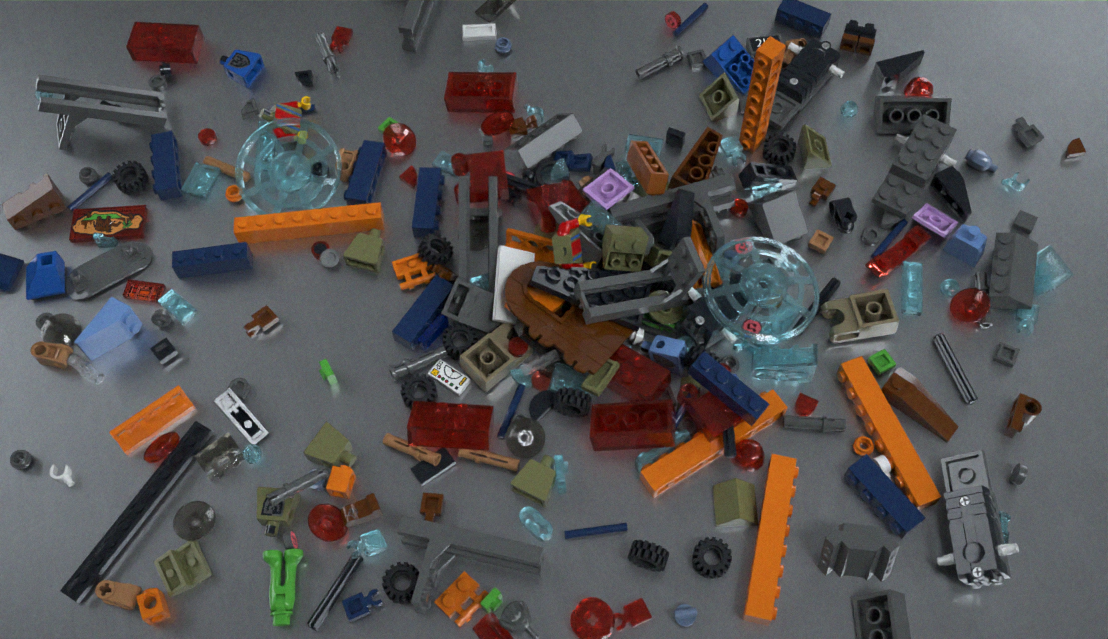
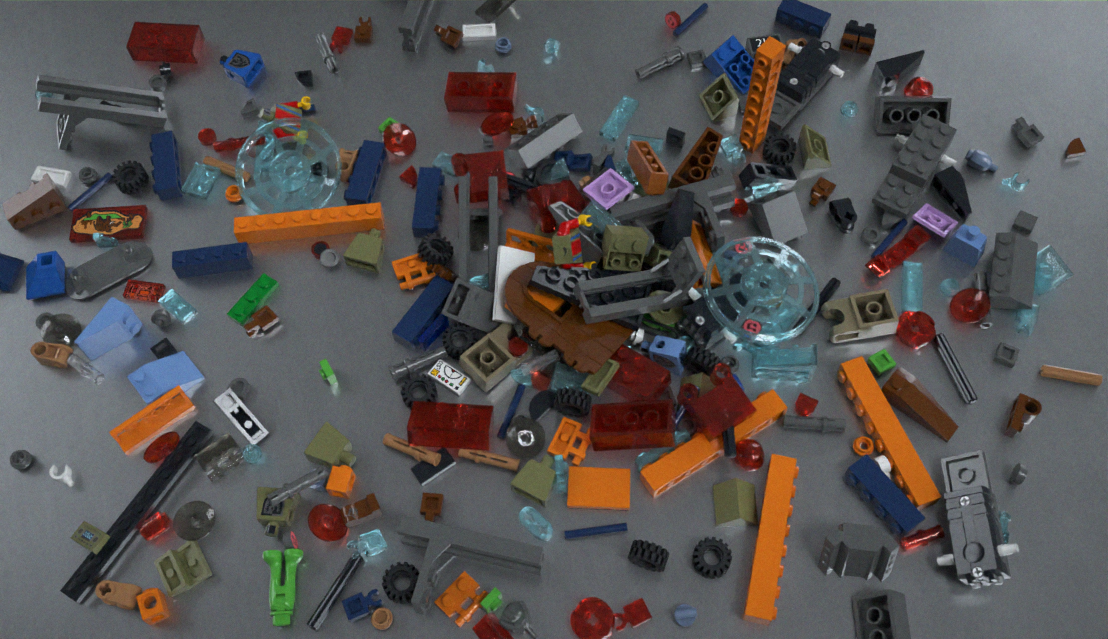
(60, 177): none -> white tile
(90, 537): none -> olive tile
(155, 526): none -> clear red brick
(163, 375): none -> medium blue slope
(232, 144): none -> clear red pin
(253, 299): none -> green plate
(364, 32): none -> reddish brown plate
(381, 618): none -> medium nougat plate
(449, 35): none -> reddish brown plate
(552, 45): none -> clear light blue plate
(565, 438): none -> orange plate
(599, 488): none -> orange tile
(619, 118): none -> clear light blue plate
(728, 388): dark blue brick -> none
(820, 241): medium nougat plate -> none
(915, 339): none -> clear red plate
(921, 537): none -> clear red pin
(1071, 375): none -> medium nougat axle

